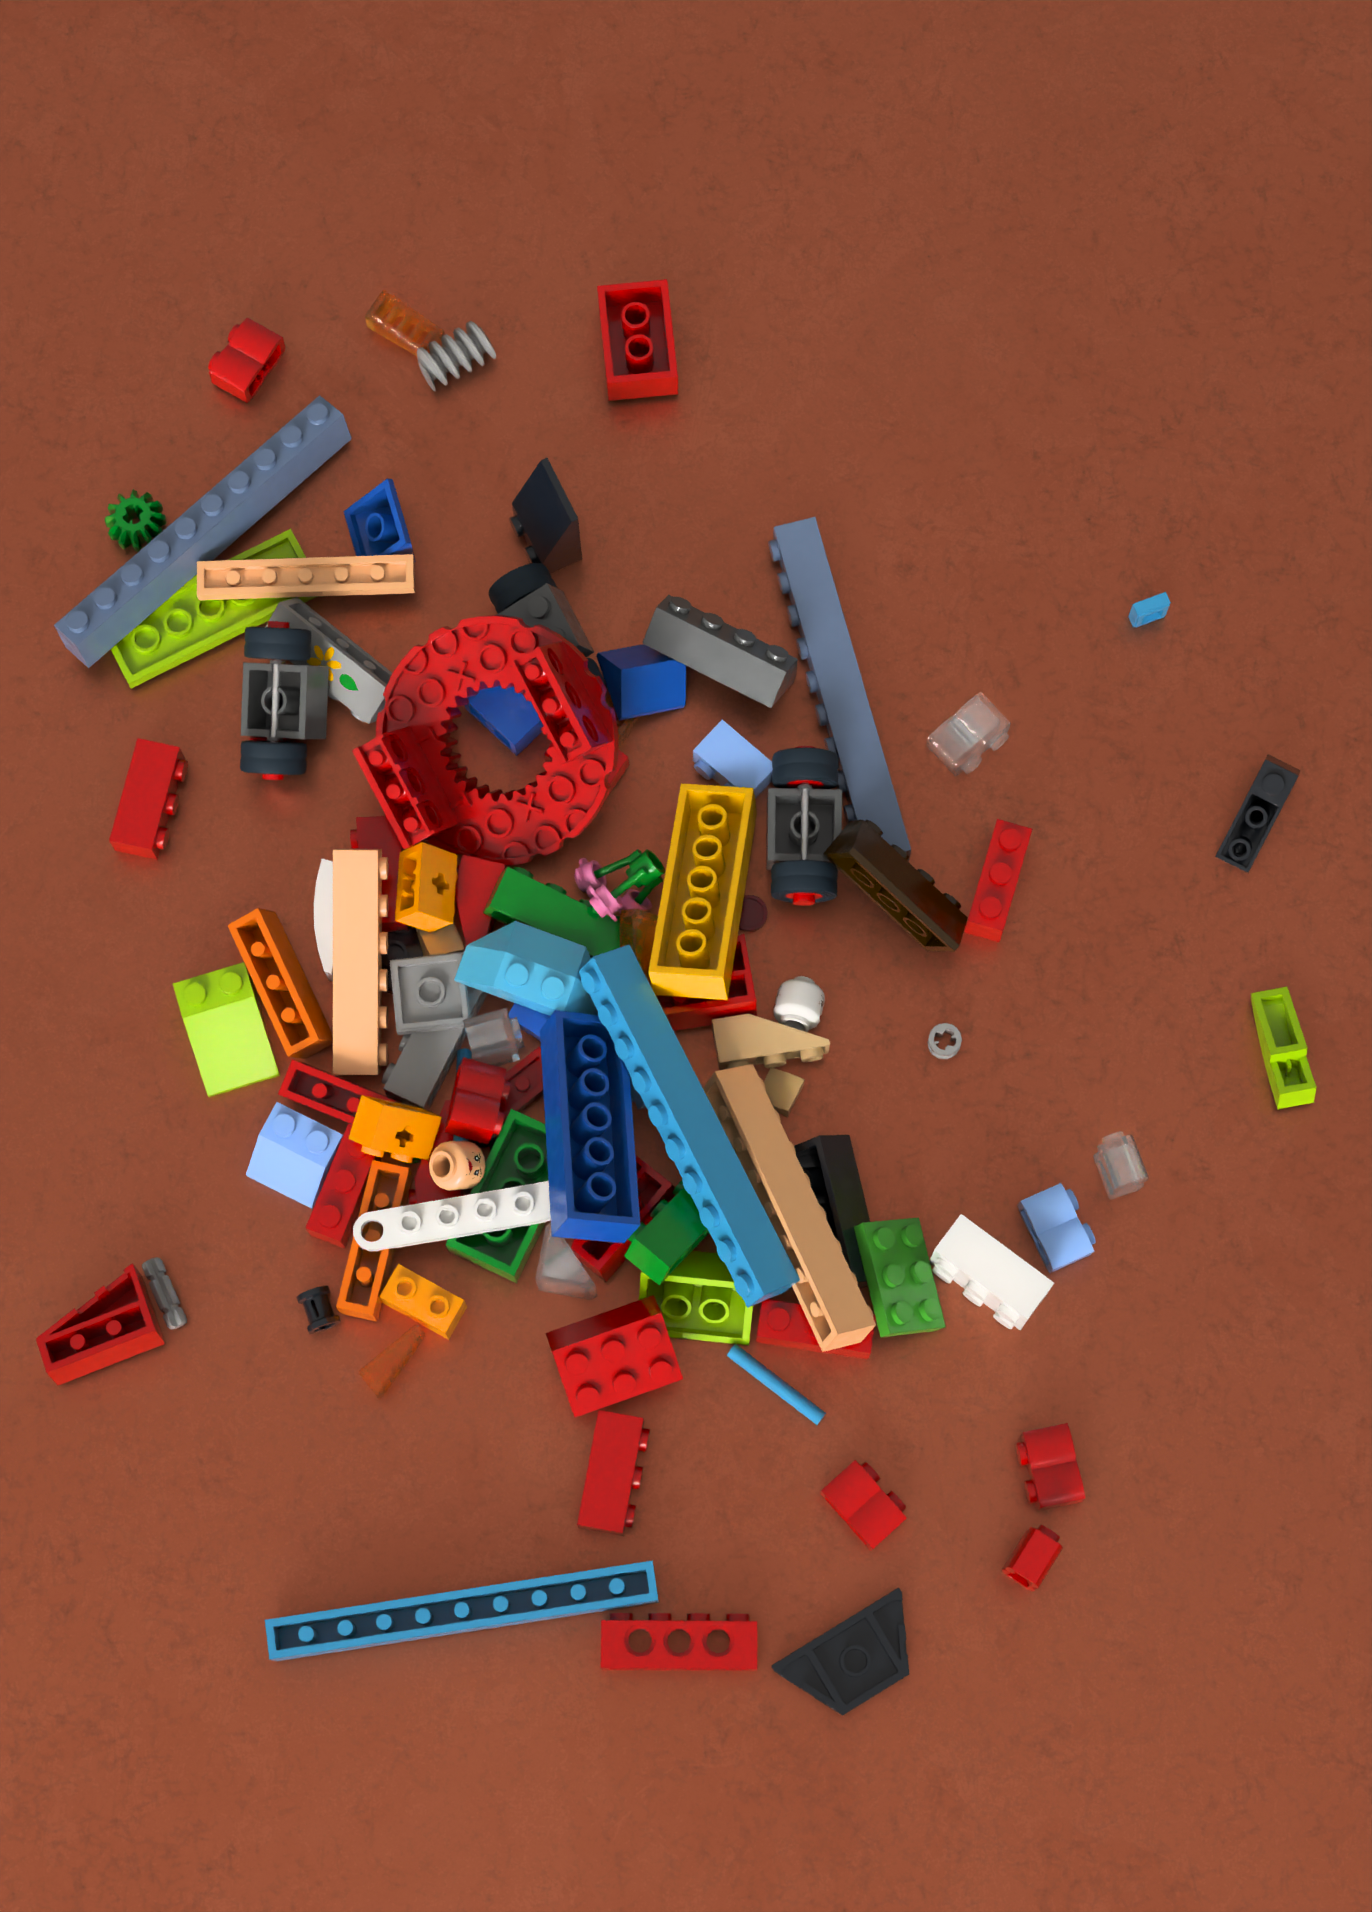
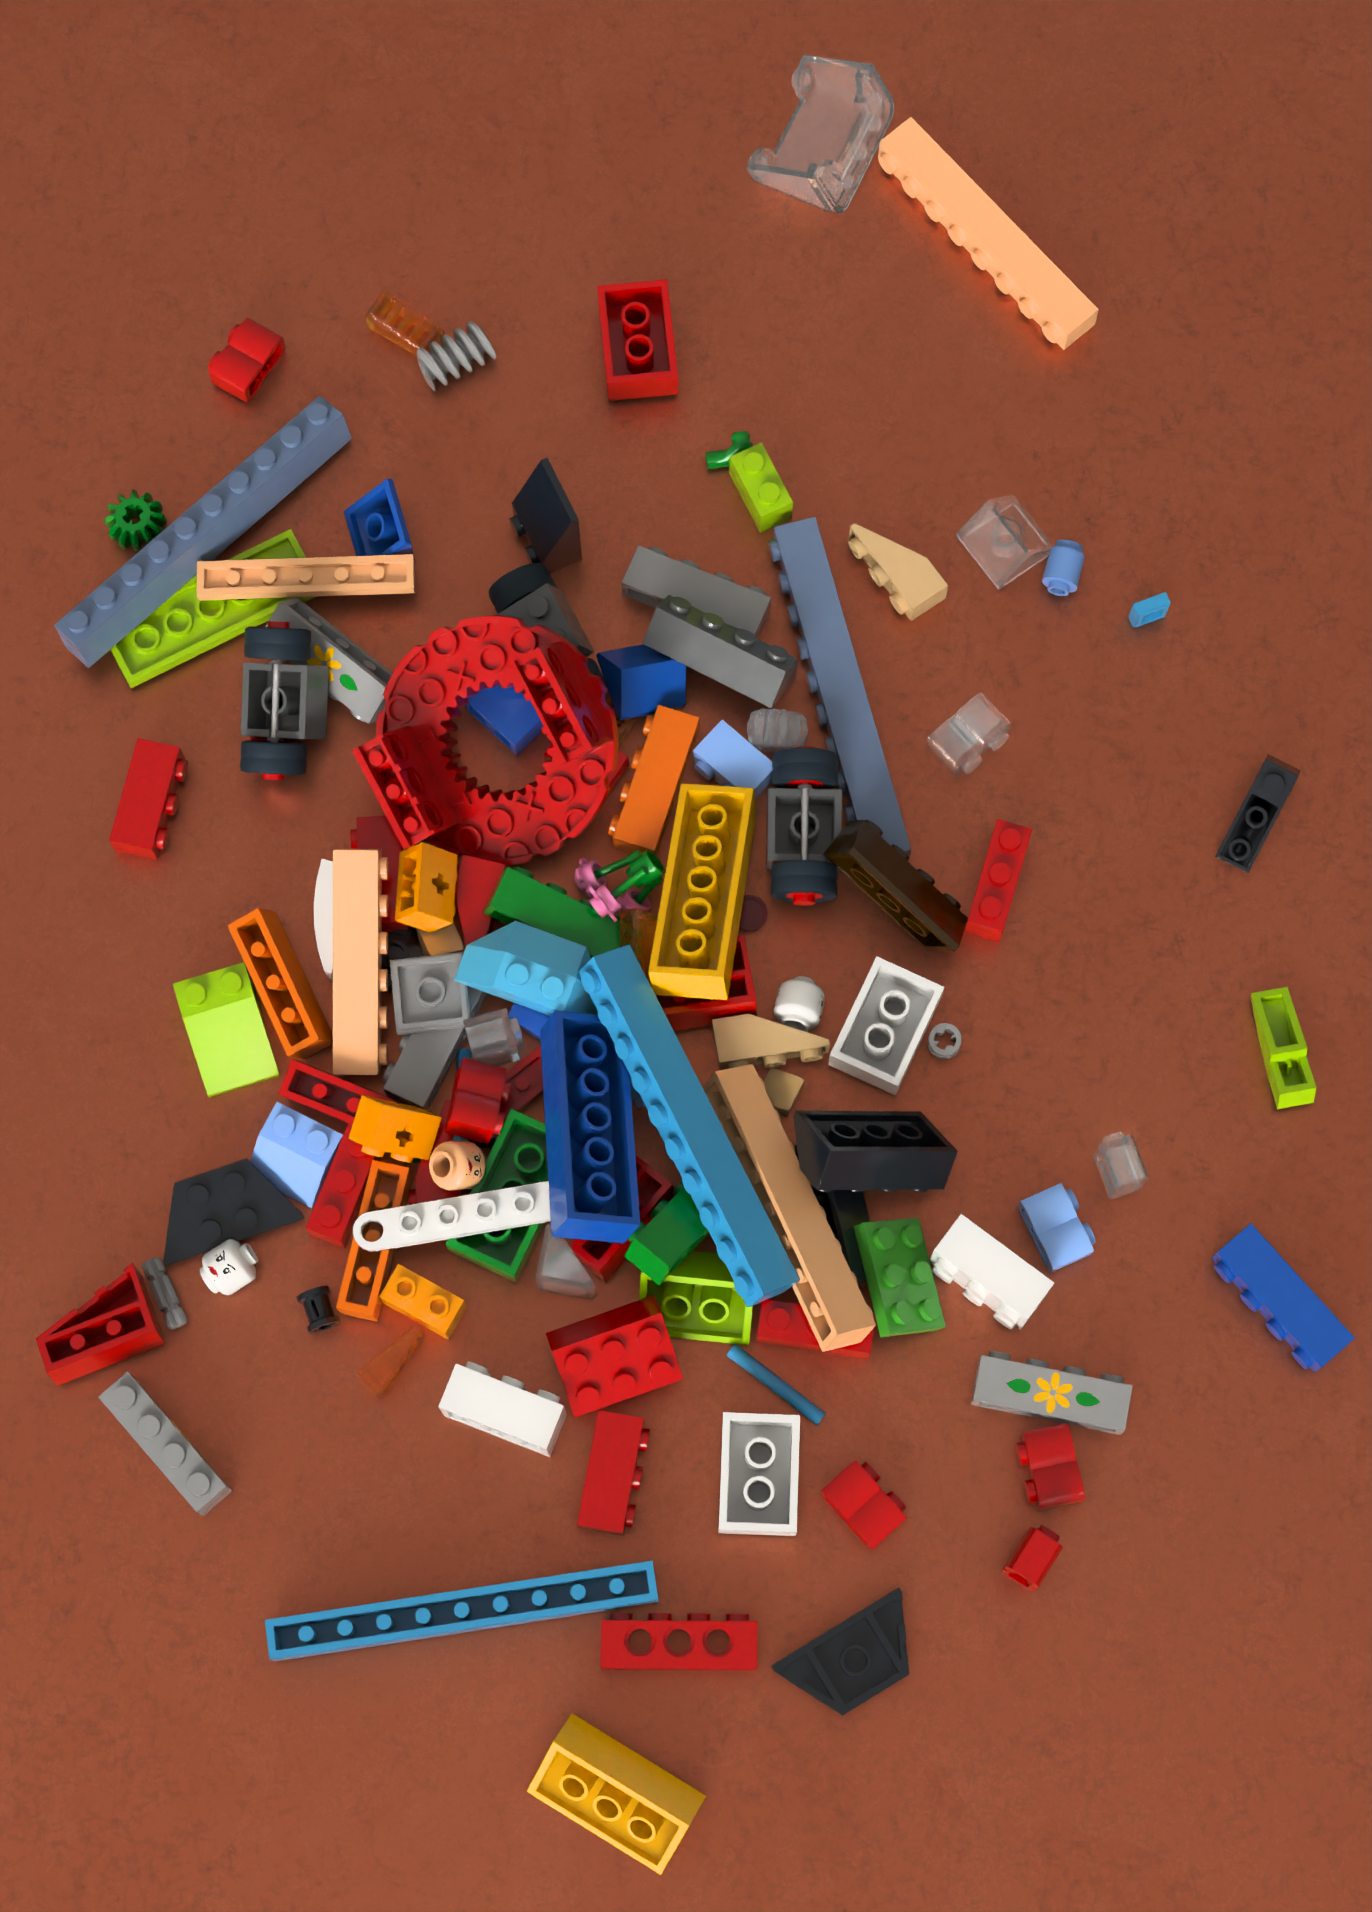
(165, 1444): none -> light grey brick
(222, 1206): none -> black wing
(229, 1267): none -> white head
(503, 1408): none -> white brick
(616, 1793): none -> yellow slope
(656, 576): none -> light grey brick
(656, 780): none -> orange brick
(720, 458): none -> green arm
(759, 1474): none -> white brick
(760, 487): none -> lime brick
(776, 729): none -> clear gear
(830, 134): none -> clear windscreen
(872, 1150): none -> black slope
(885, 1025): none -> white brick
(904, 573): none -> tan slope
(987, 234): none -> light nougat brick
(1004, 540): none -> clear slope
(1051, 1393): none -> light grey brick
(1063, 567): none -> medium blue brick
(1282, 1299): none -> blue brick

